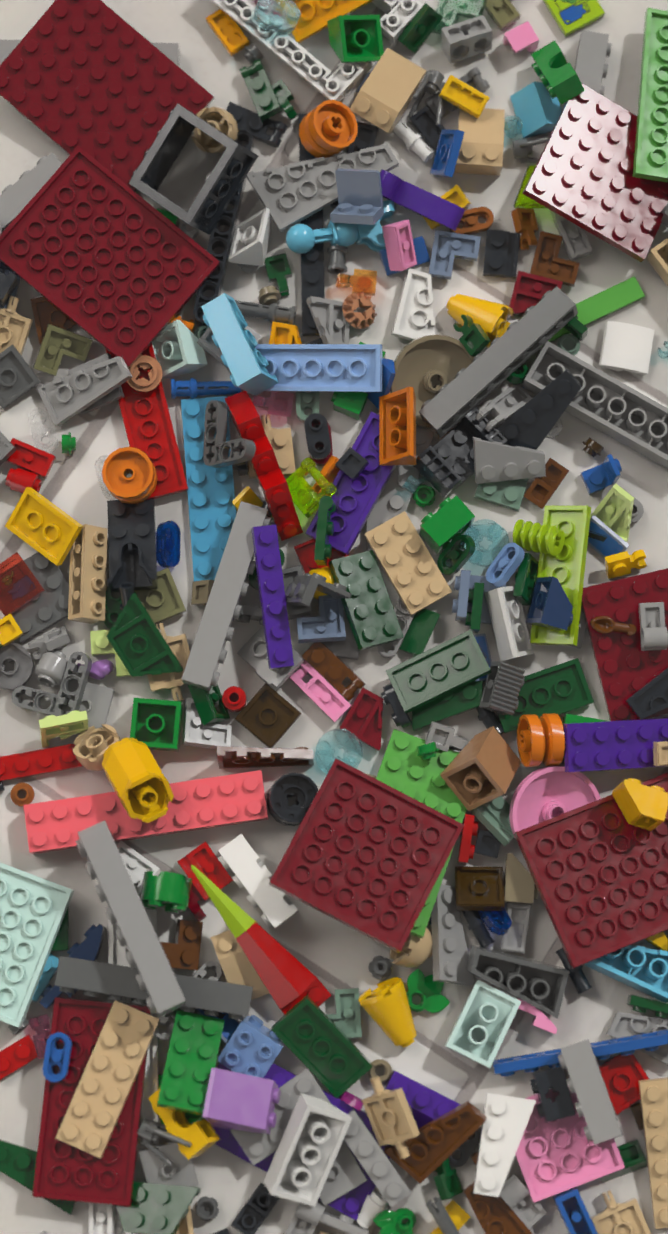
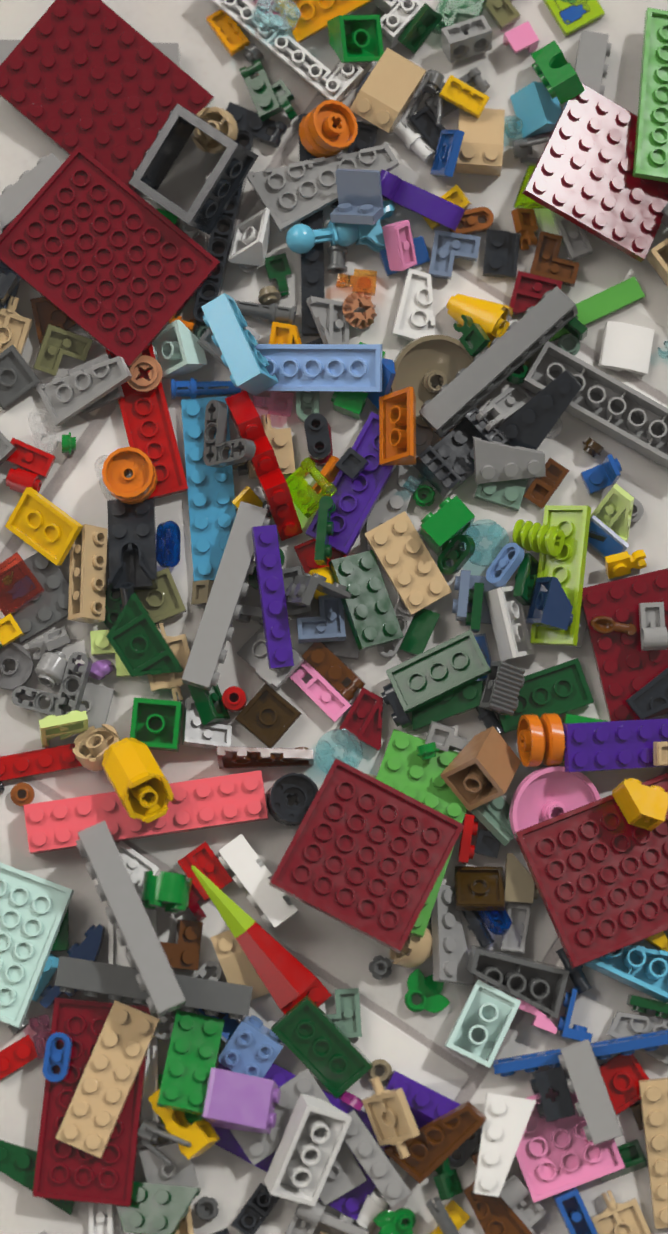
(391, 1010): yellow cone -> none
(577, 1032): none -> blue bracket

